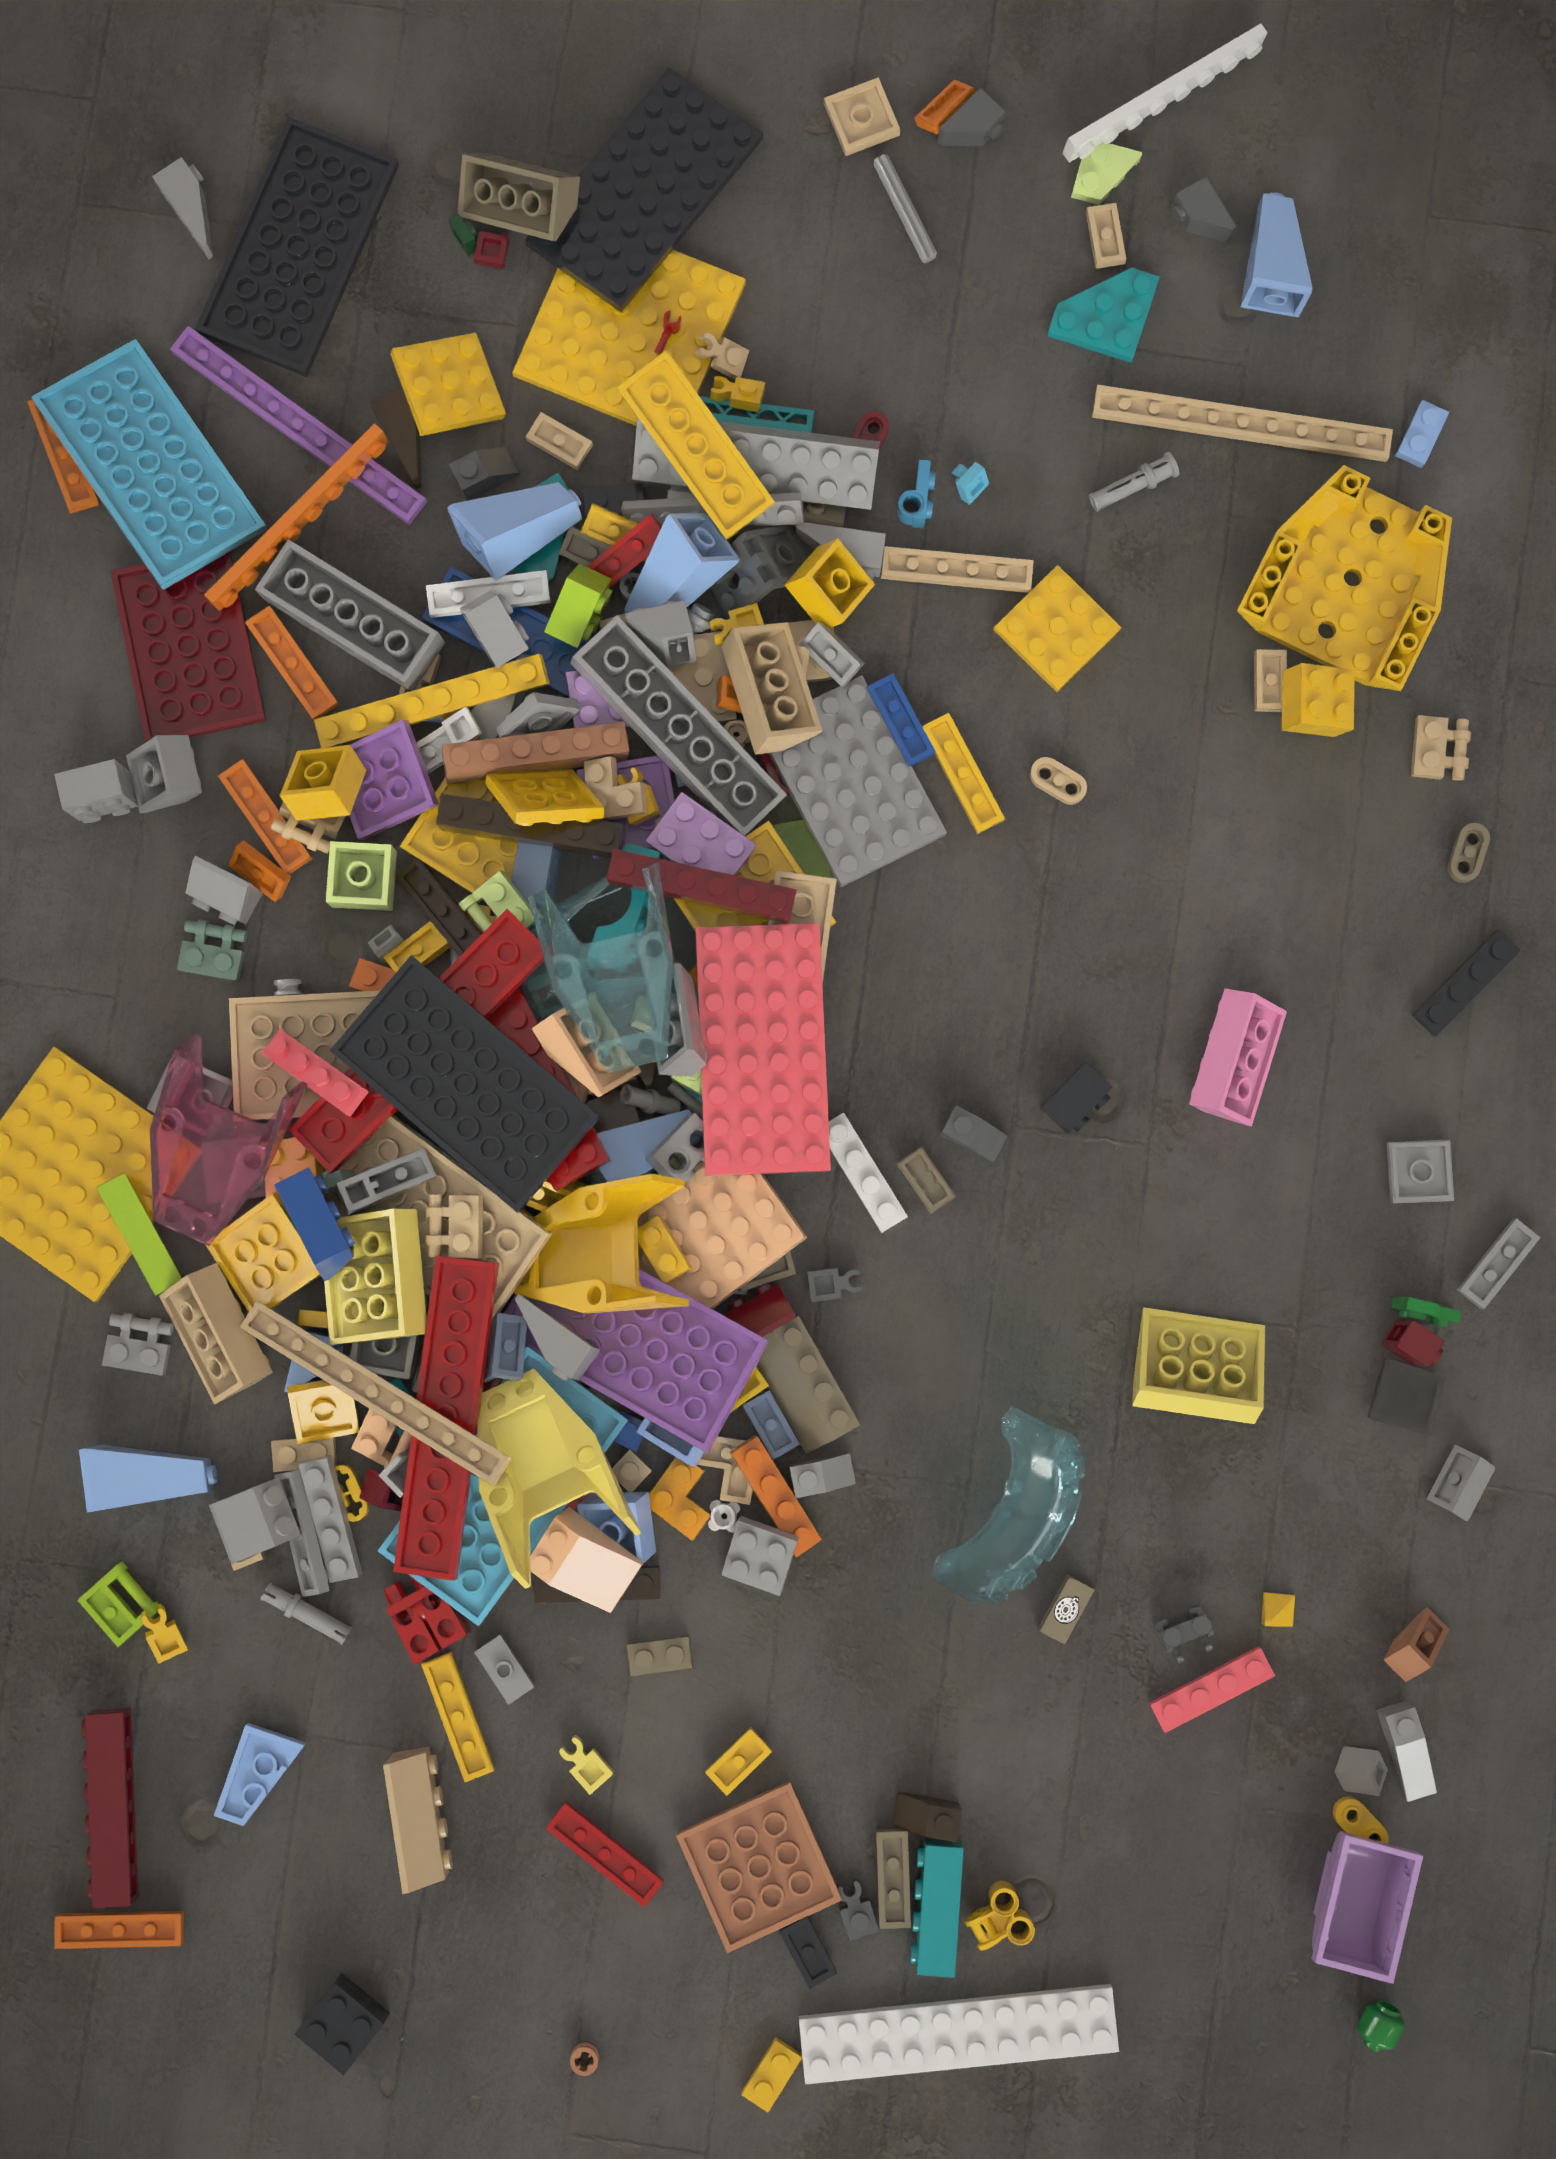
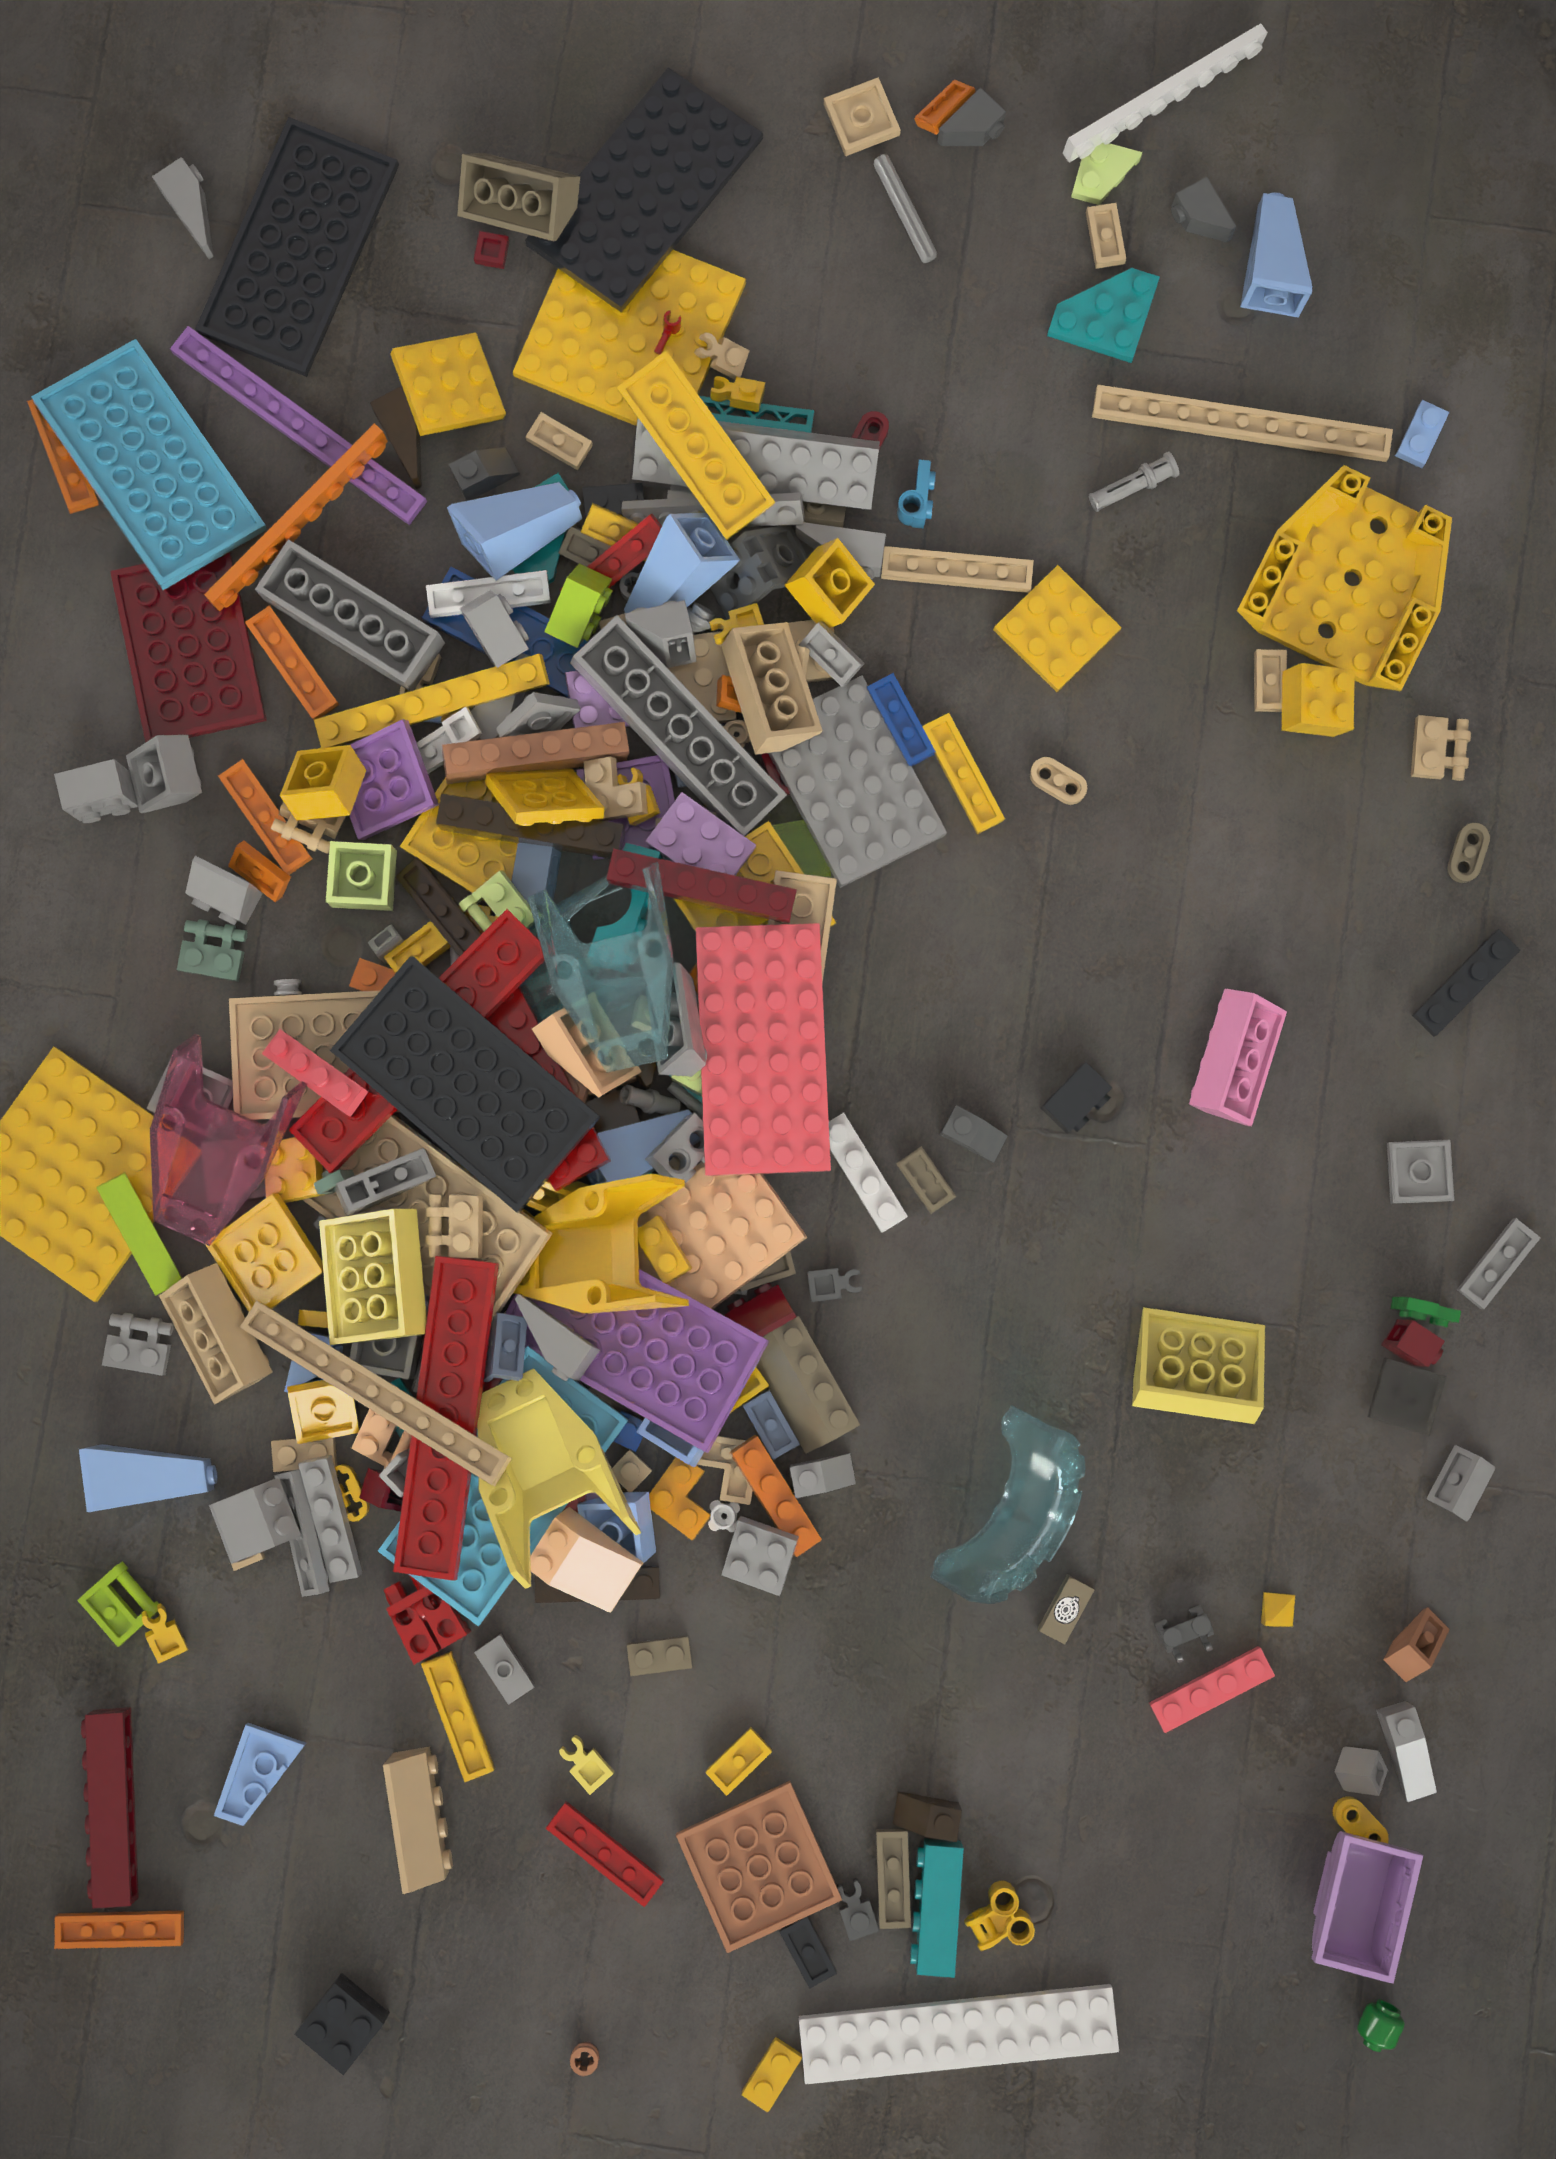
(306, 1613): light grey pin -> none
(316, 1222): blue slope -> none
(464, 234): dark green plate -> none
(970, 481): medium azure tile -> none

